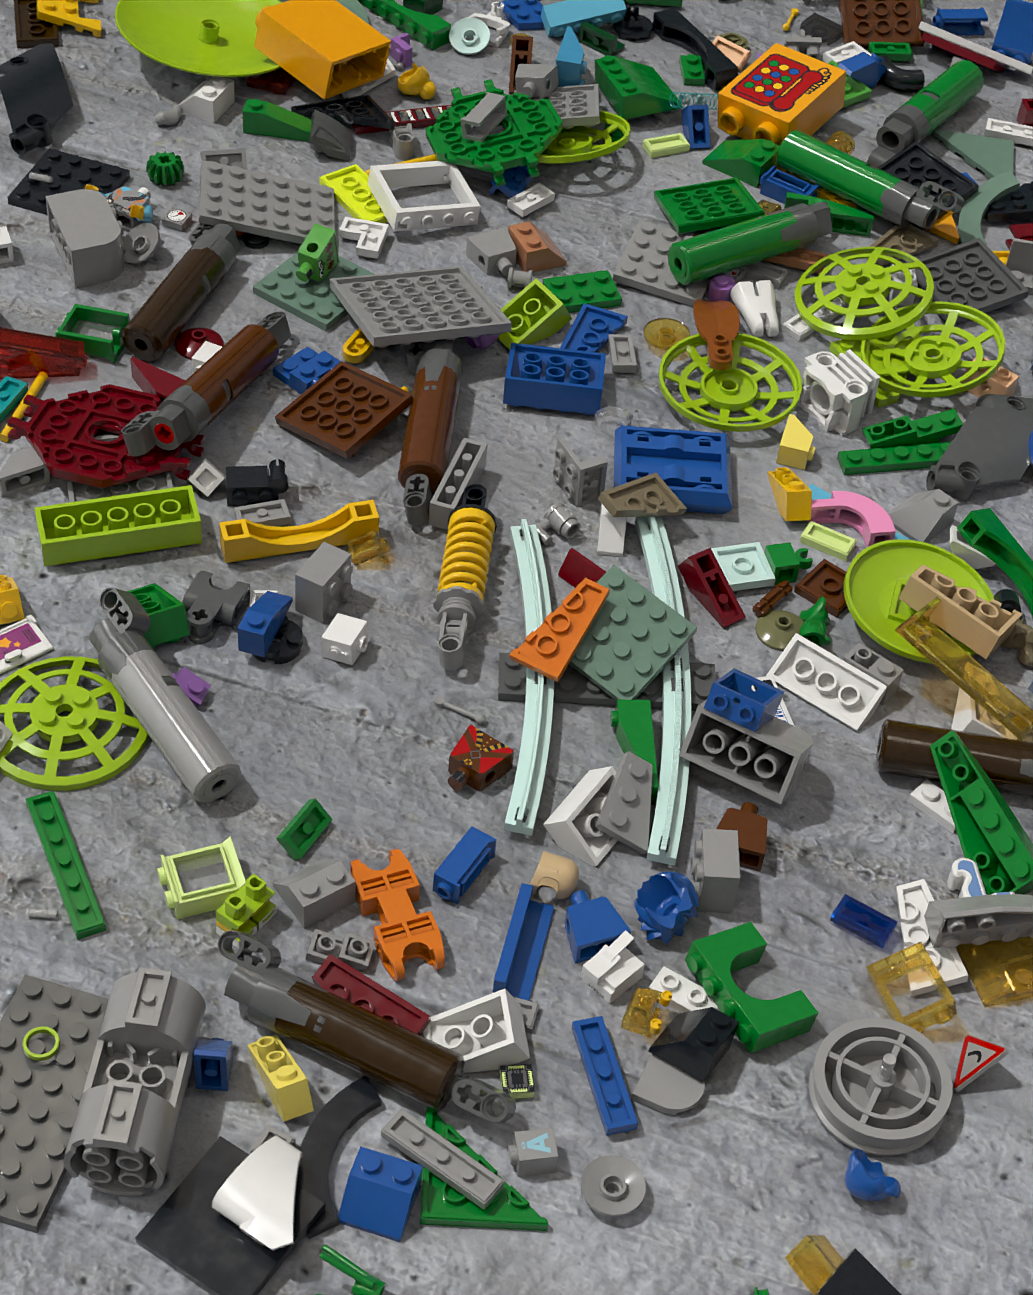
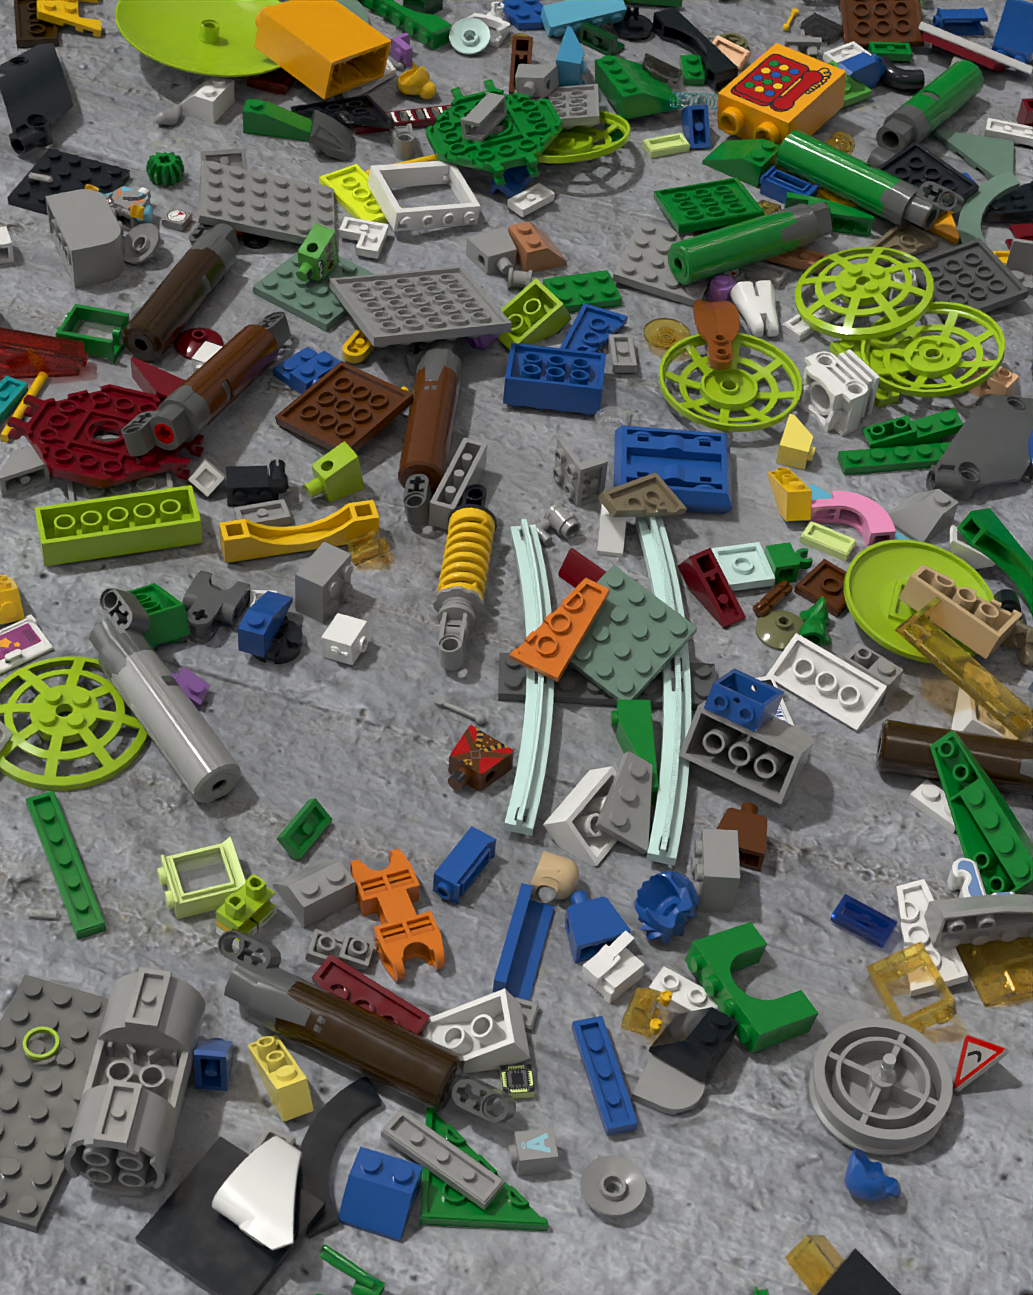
(336, 474): none -> lime torso
(661, 70): none -> clear smoke tile

